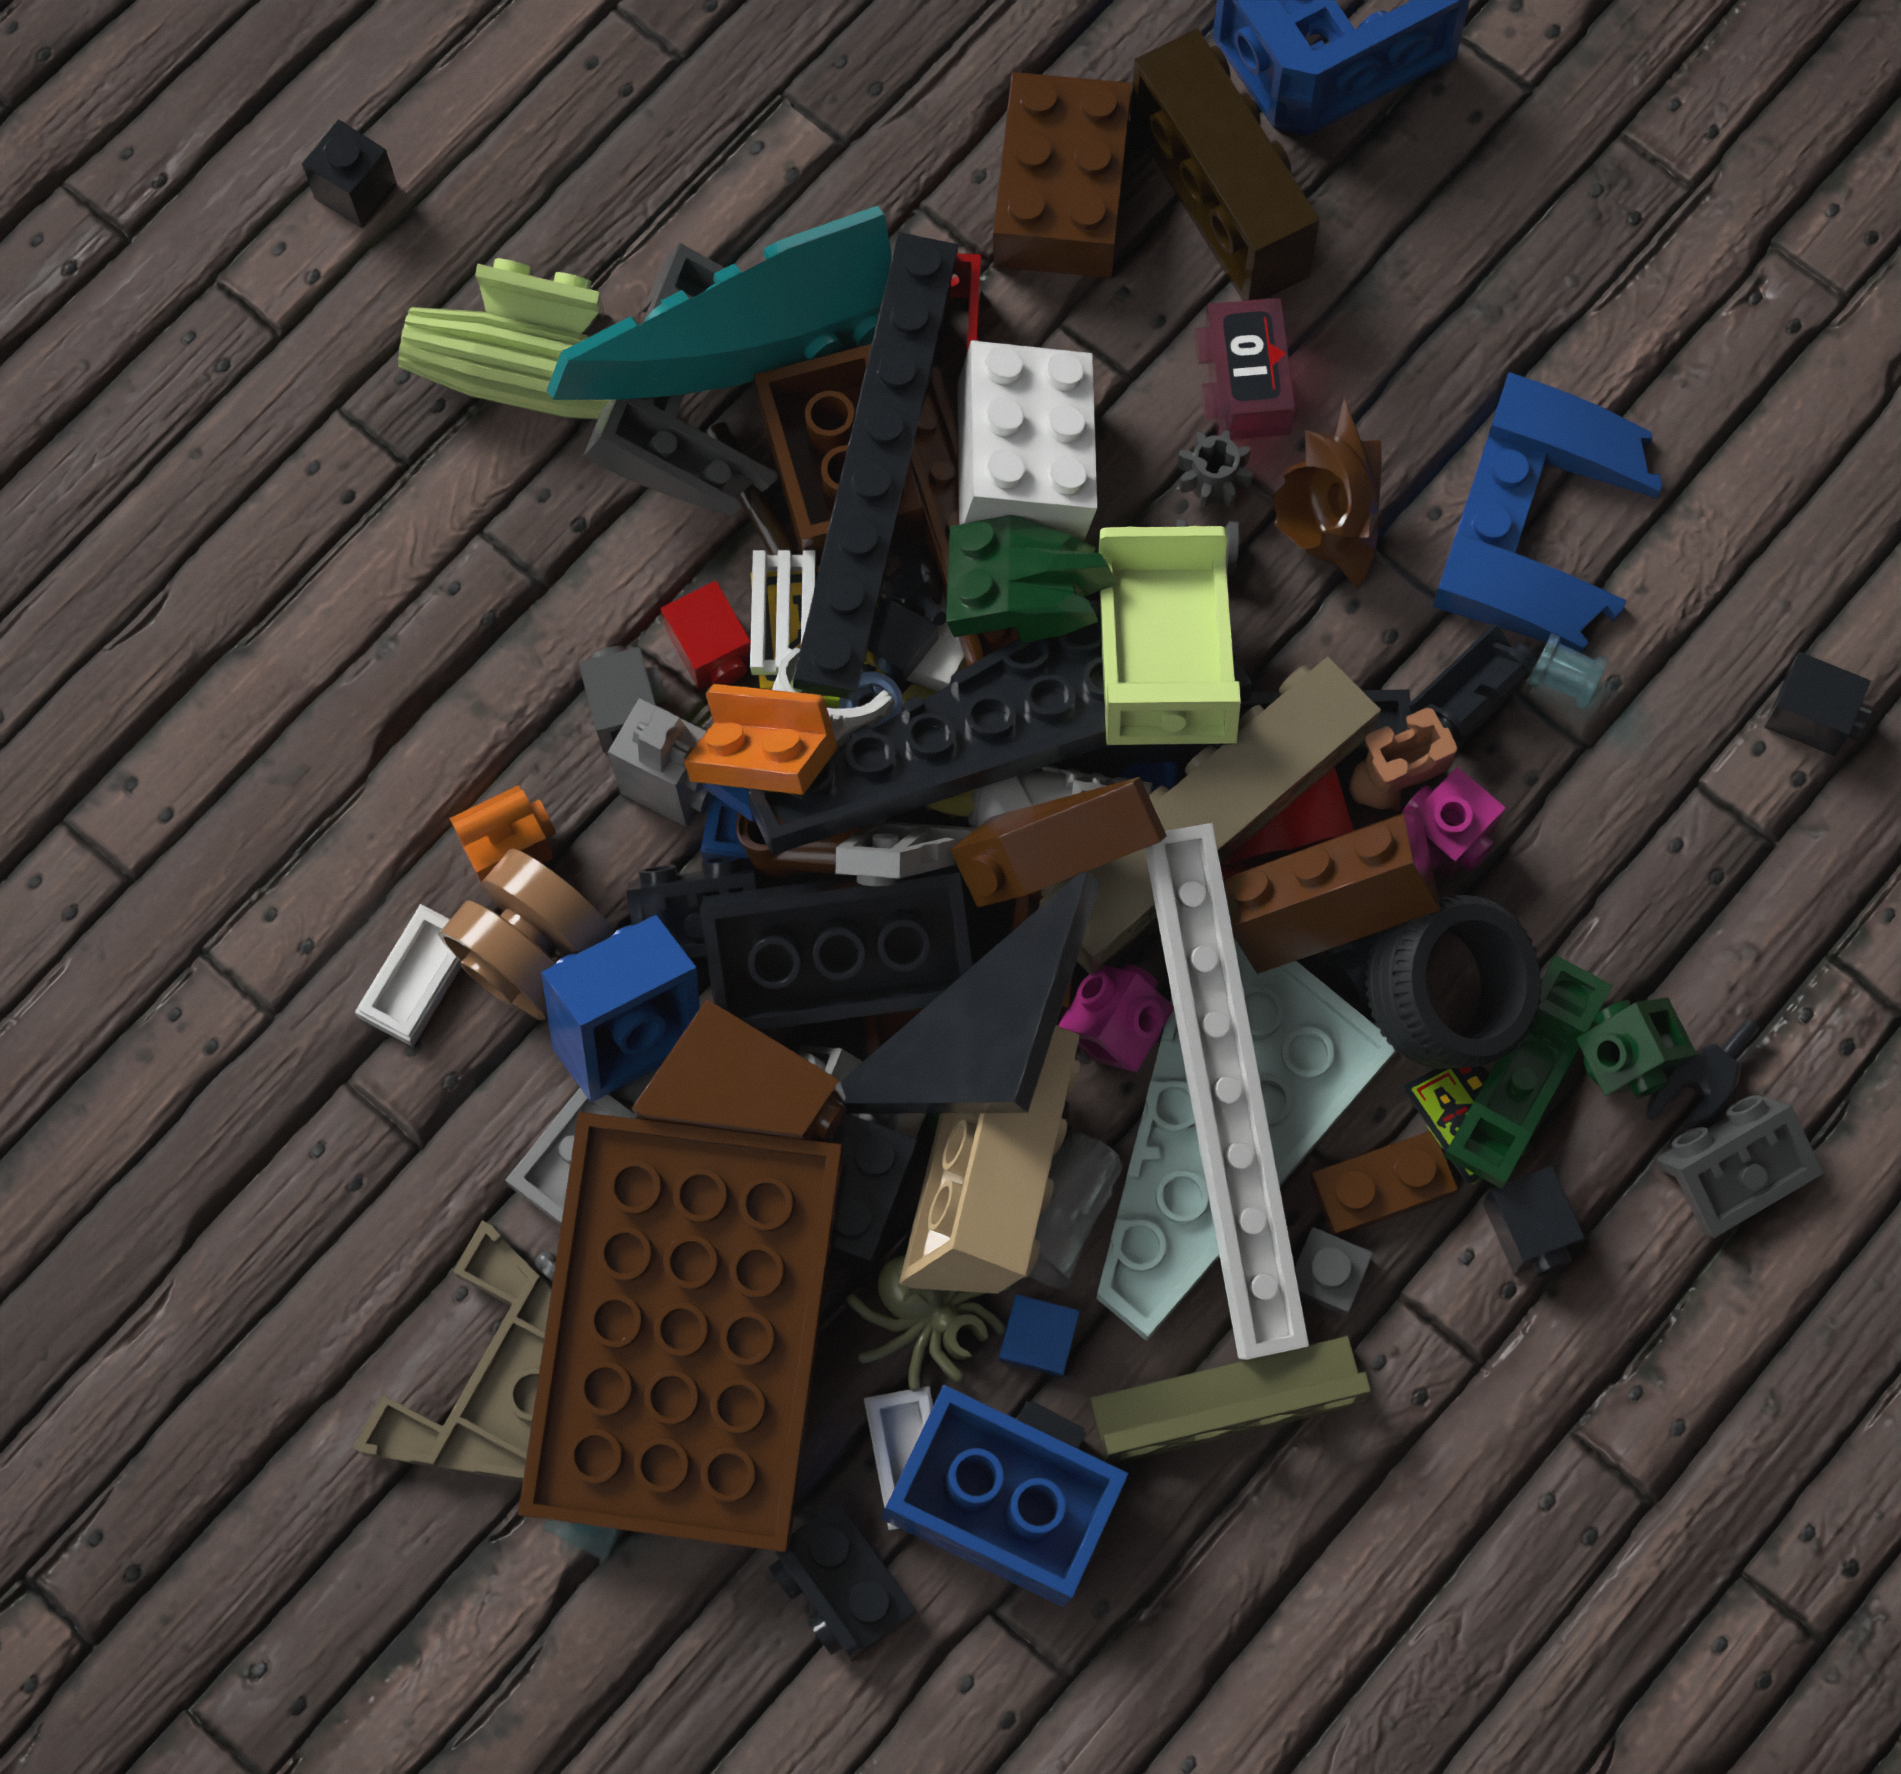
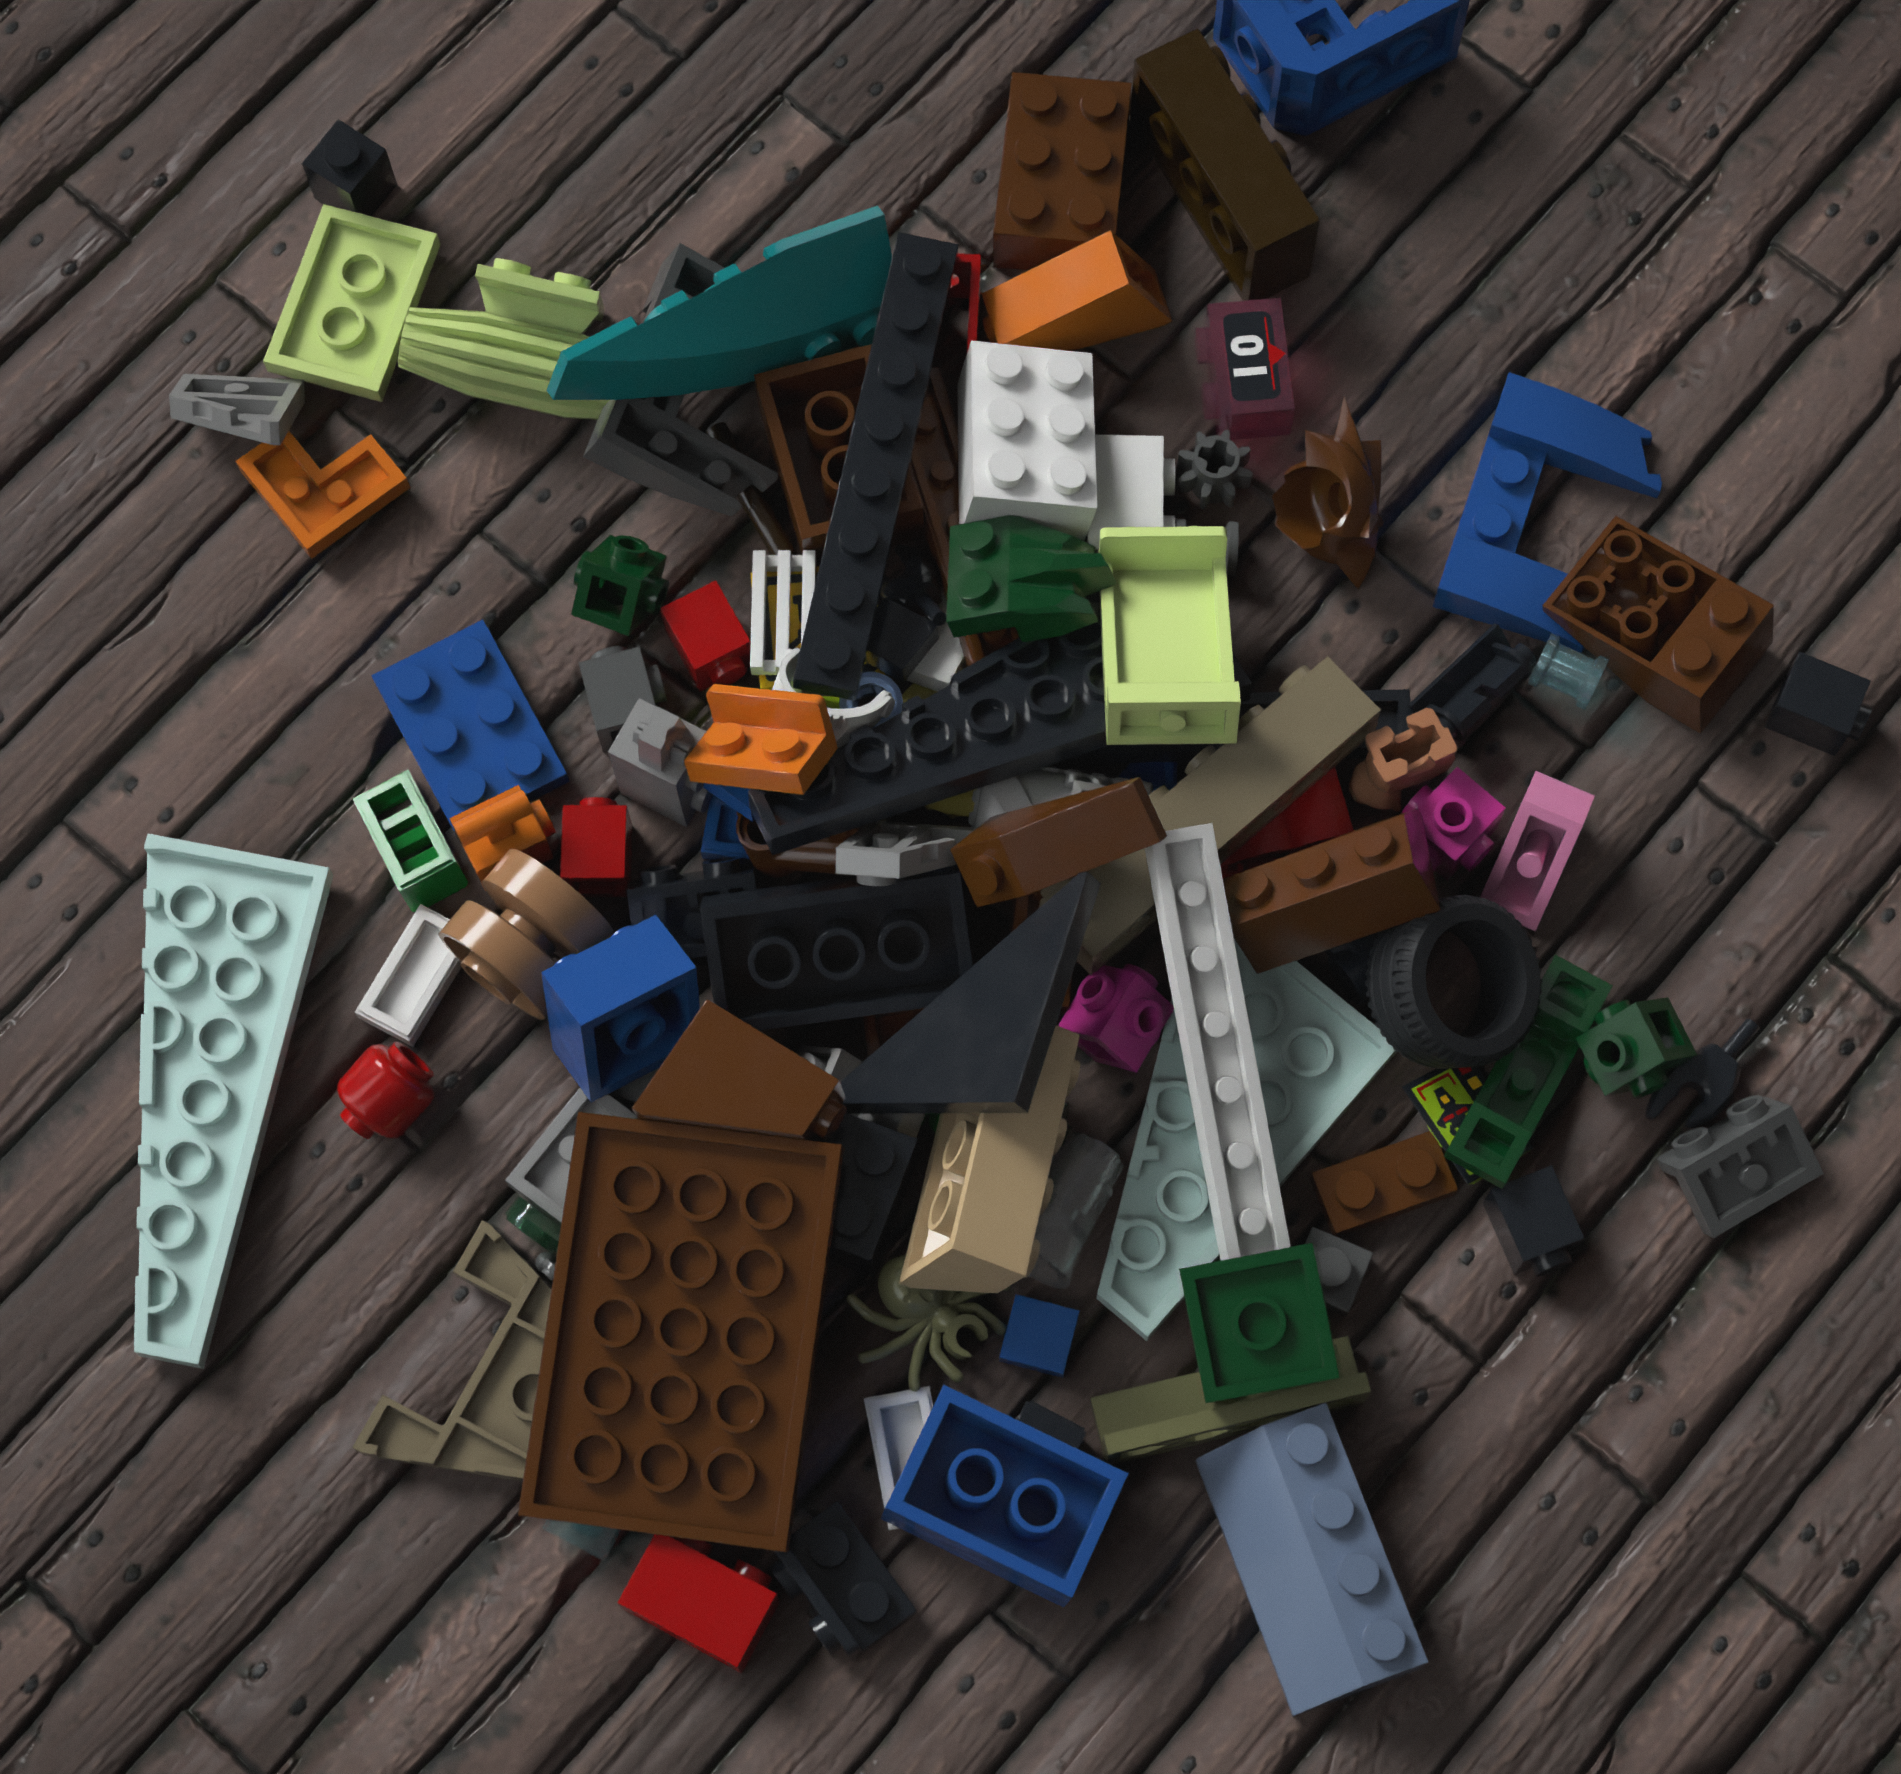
(220, 1005): none -> light aqua wing
(239, 405): none -> light grey wing
(324, 502): none -> orange plate
(351, 302): none -> yellowish green plate
(385, 1091): none -> red head
(428, 875): none -> green slope
(469, 722): none -> blue plate
(534, 1223): none -> clear green tile
(597, 847): none -> red brick
(620, 584): none -> dark green brick
(701, 1599): none -> red brick
(1078, 299): none -> orange slope
(1131, 483): none -> white brick
(1260, 1323): none -> dark green panel
(1310, 1560): none -> sand blue slope
(1537, 848): none -> bright pink slope
(1663, 622): none -> reddish brown slope

